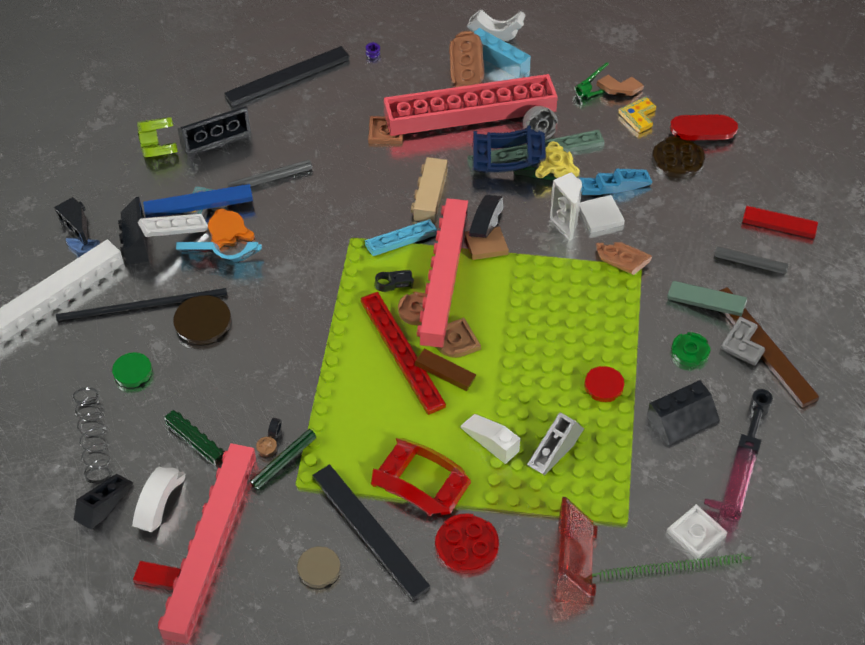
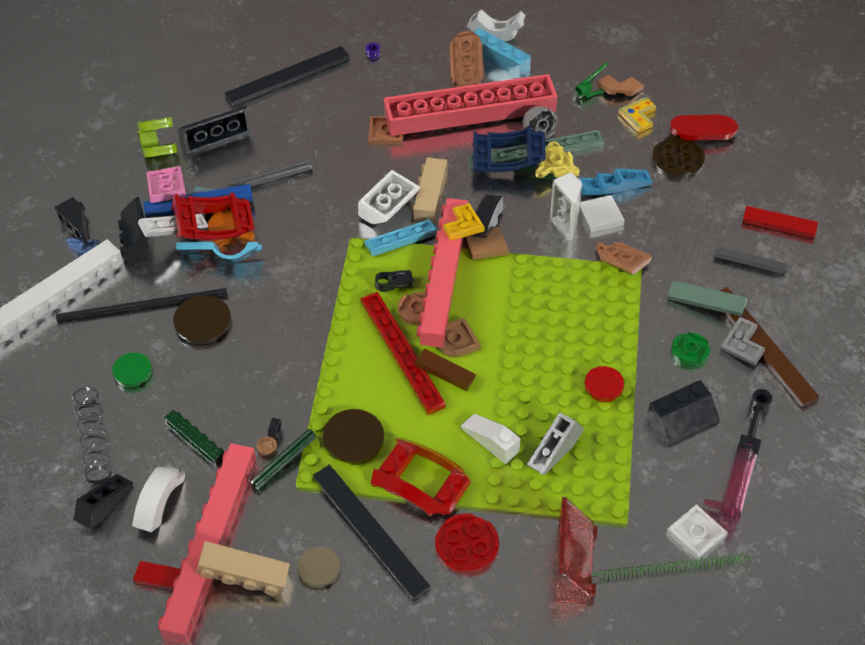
(165, 183): none -> bright pink tile
(187, 208): none -> red wedge
(242, 568): none -> tan brick
(353, 436): none -> dark brown tile
(386, 198): none -> white slope
(466, 224): none -> yellow tile

